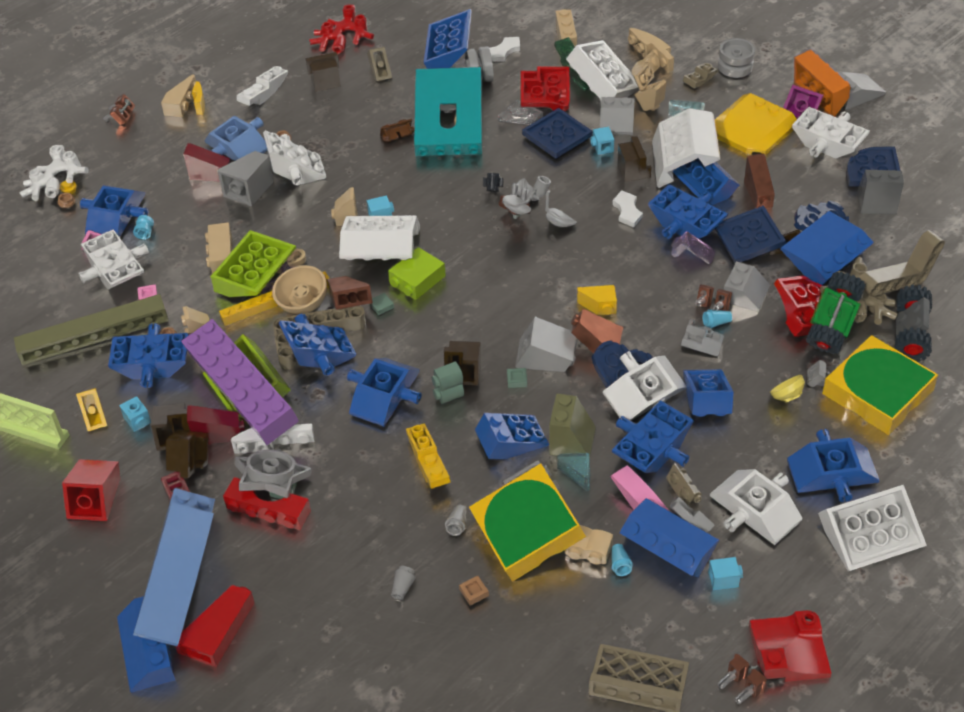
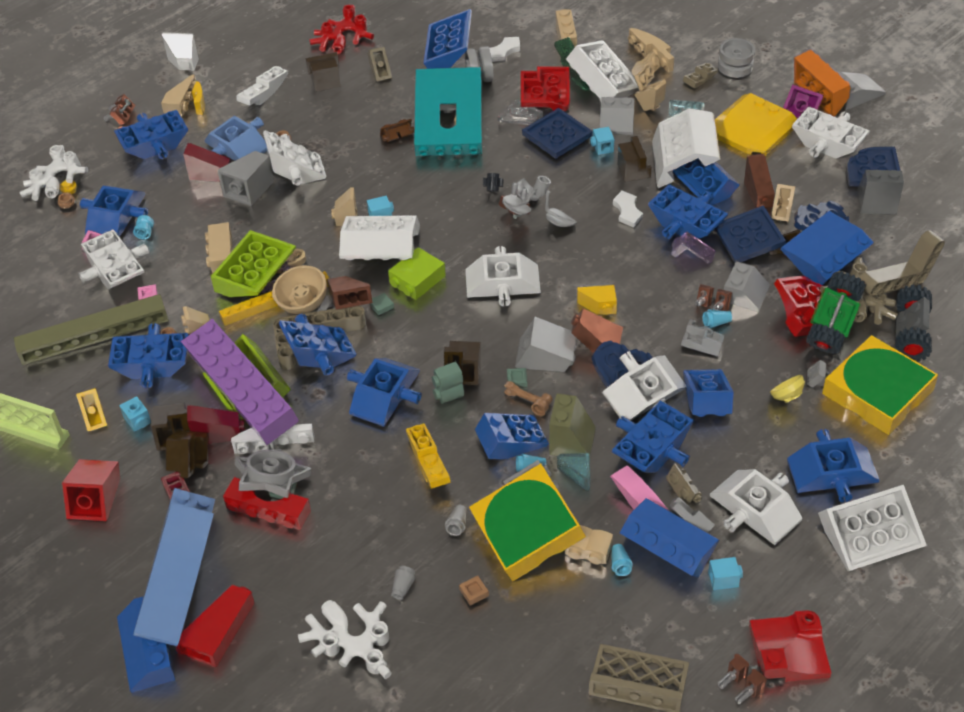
(152, 135): none -> blue slope
(181, 50): none -> white slope
(362, 645): none -> white plant
(502, 276): none -> white slope
(525, 460): none -> medium azure cone
(540, 404): none -> medium nougat brick
(783, 202): none -> tan slope

